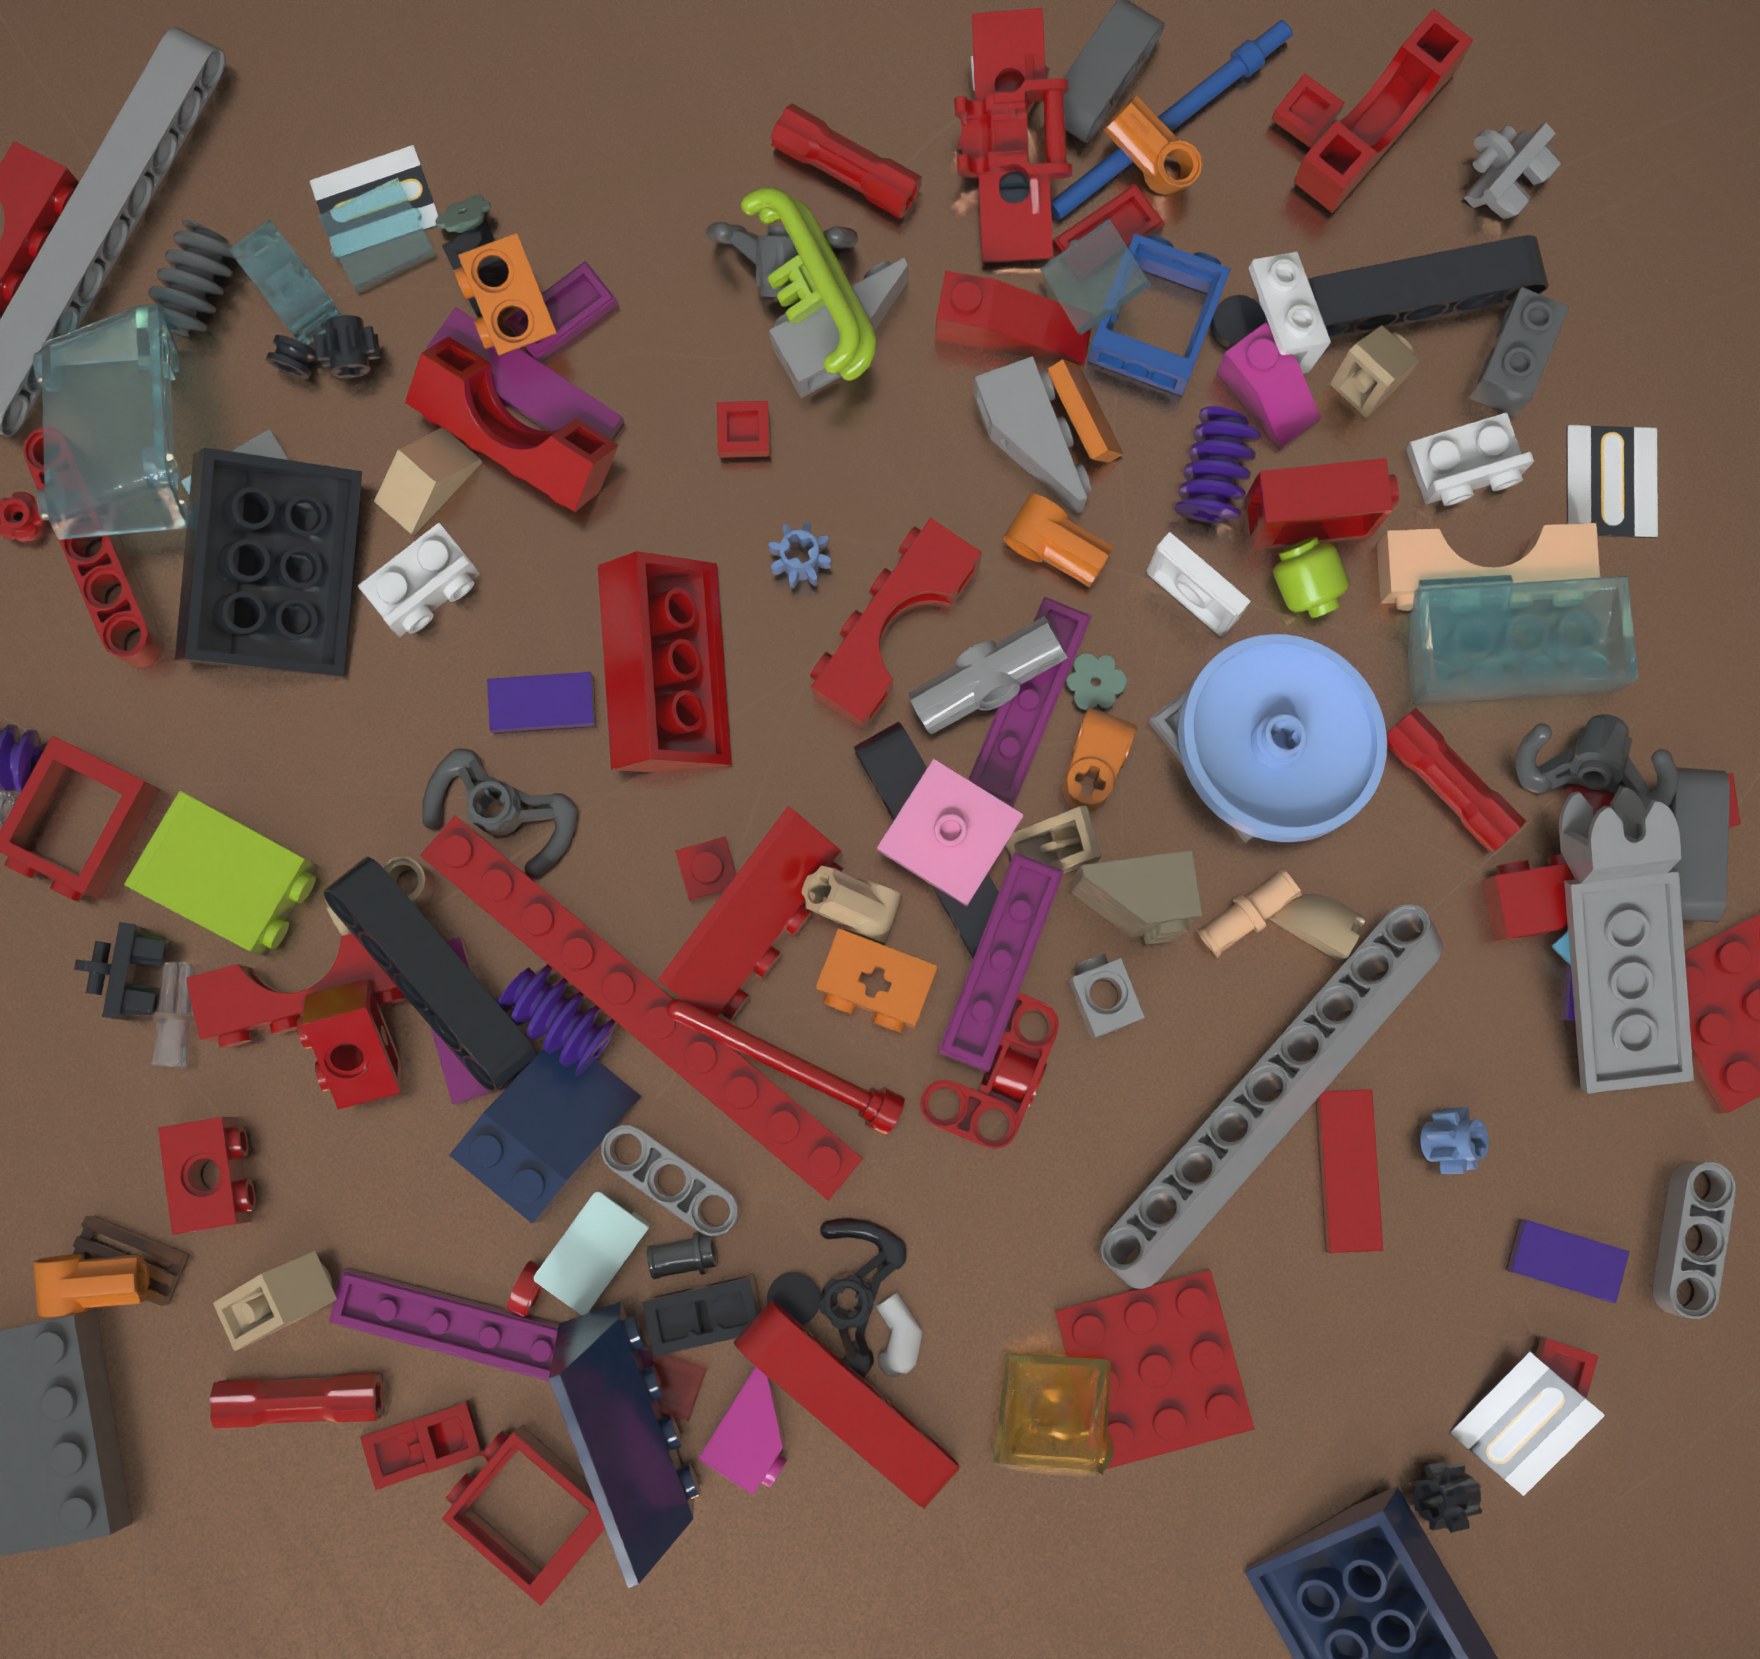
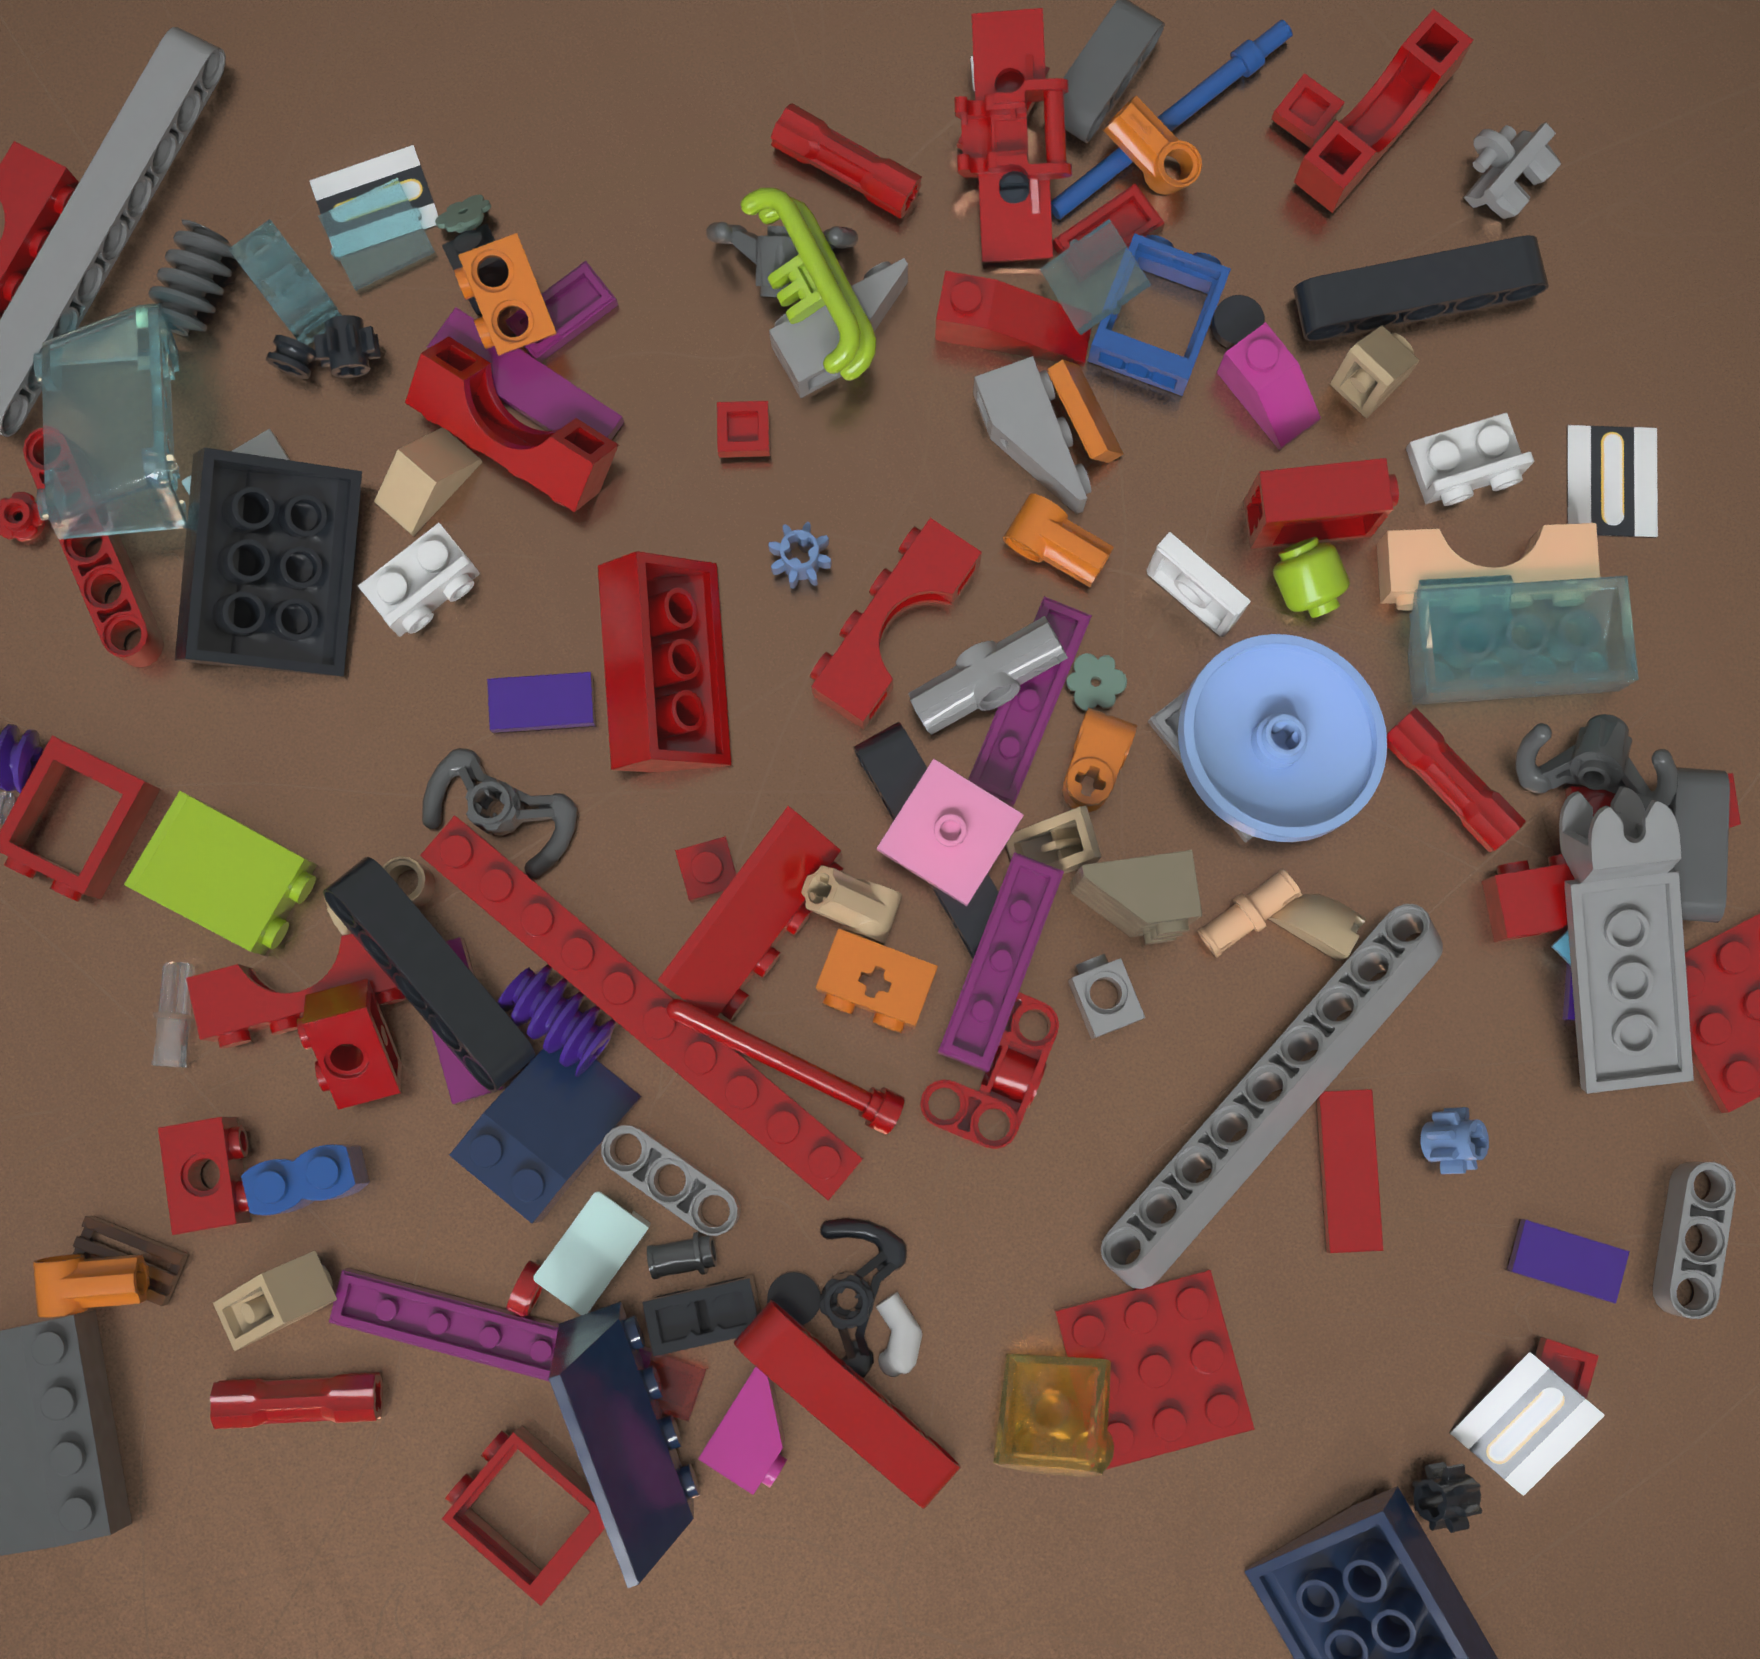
(122, 995): black hips -> none
(295, 1183): none -> blue brick
(420, 1445): red slope -> none
(1216, 465): dark purple piece -> none
(1290, 308): white bracket -> none
(1519, 352): dark grey brick -> none

